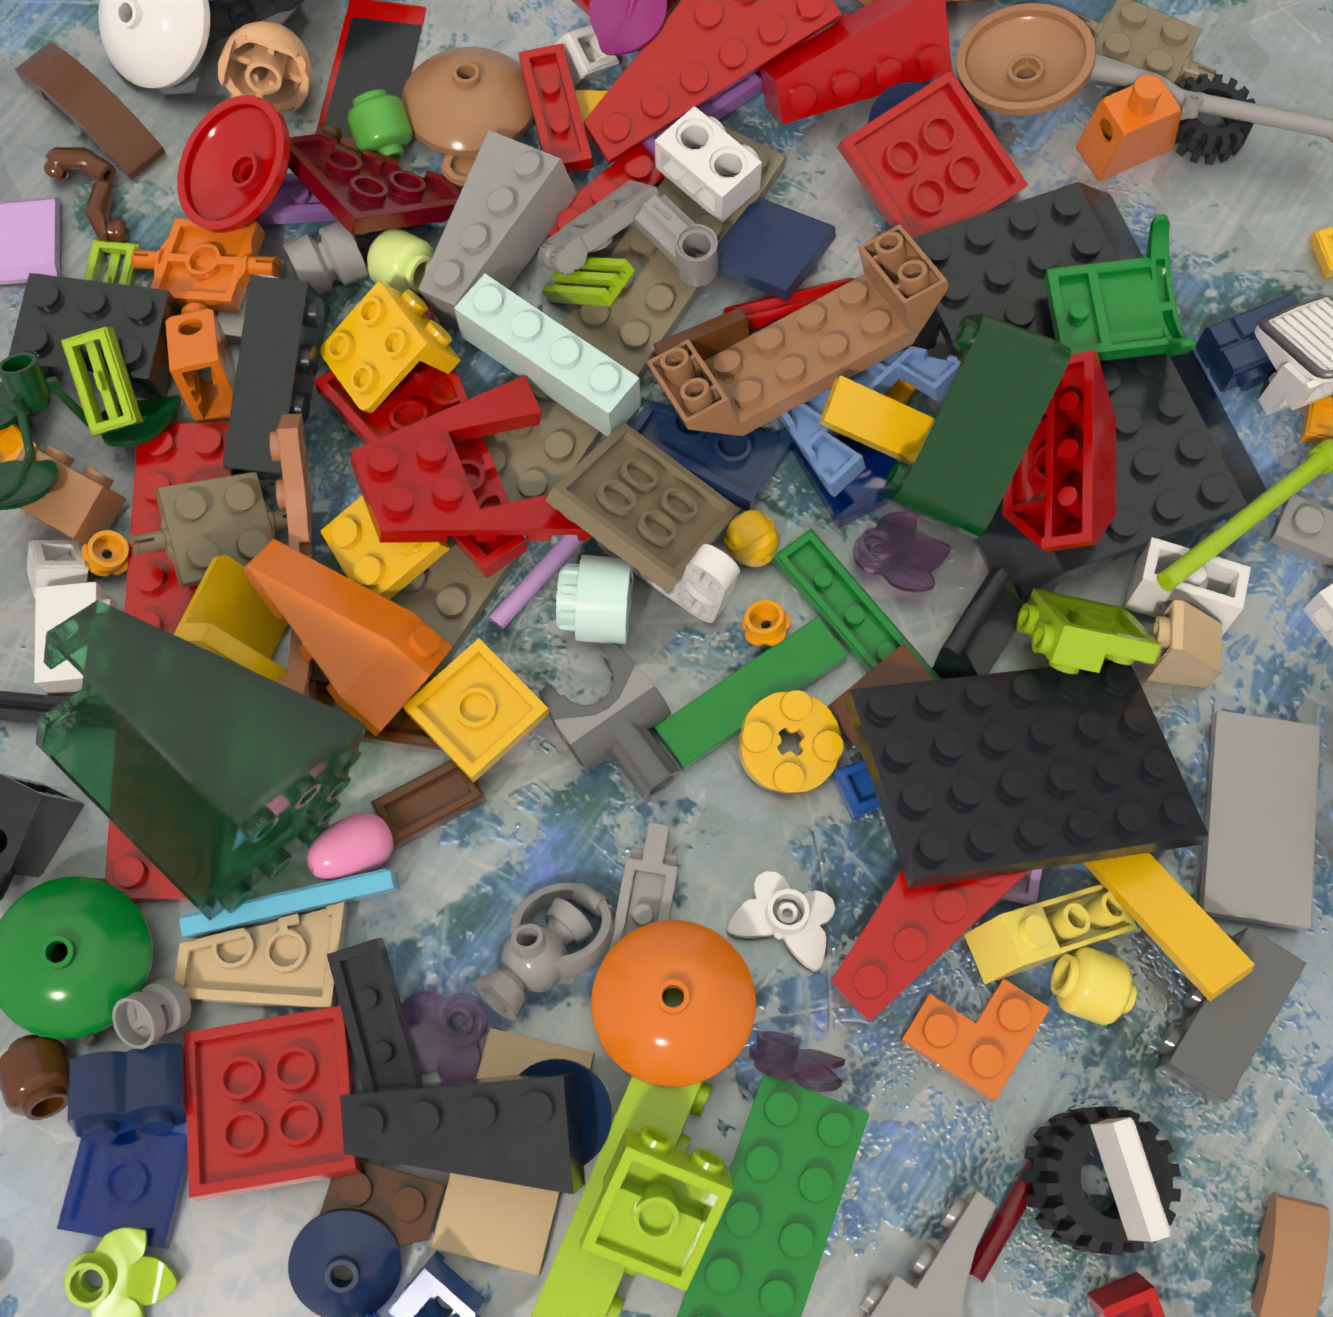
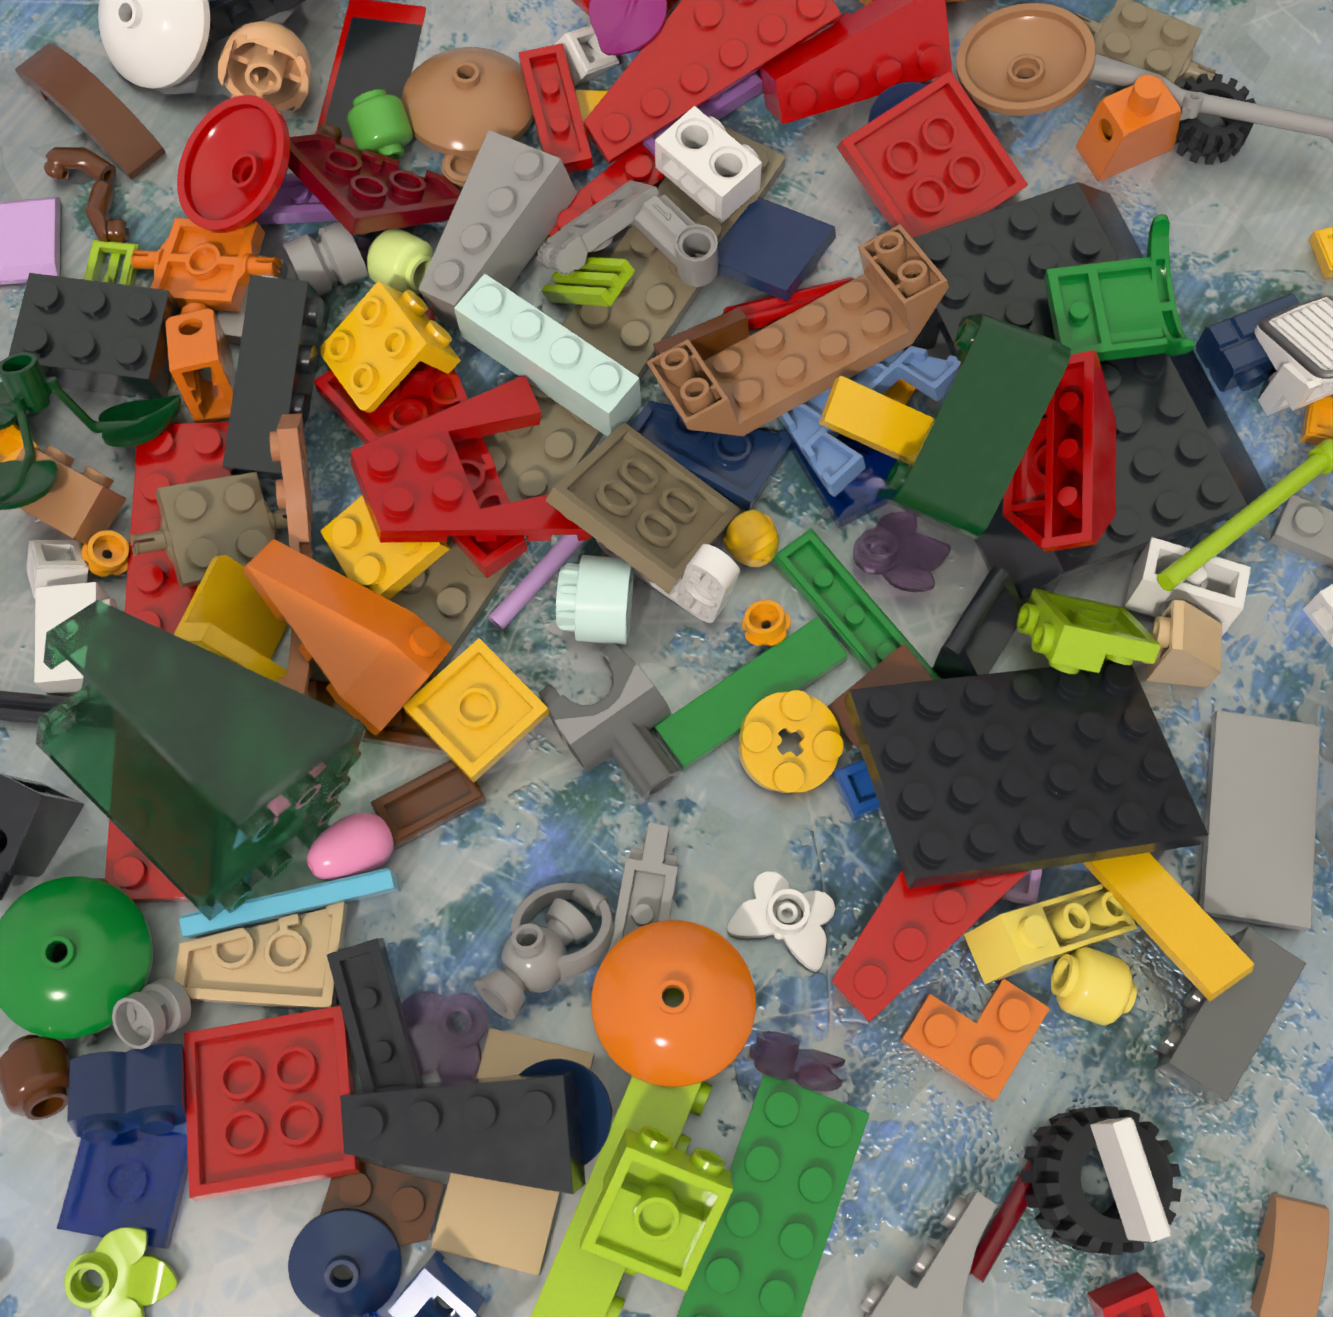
(119, 375): lime tile -> none

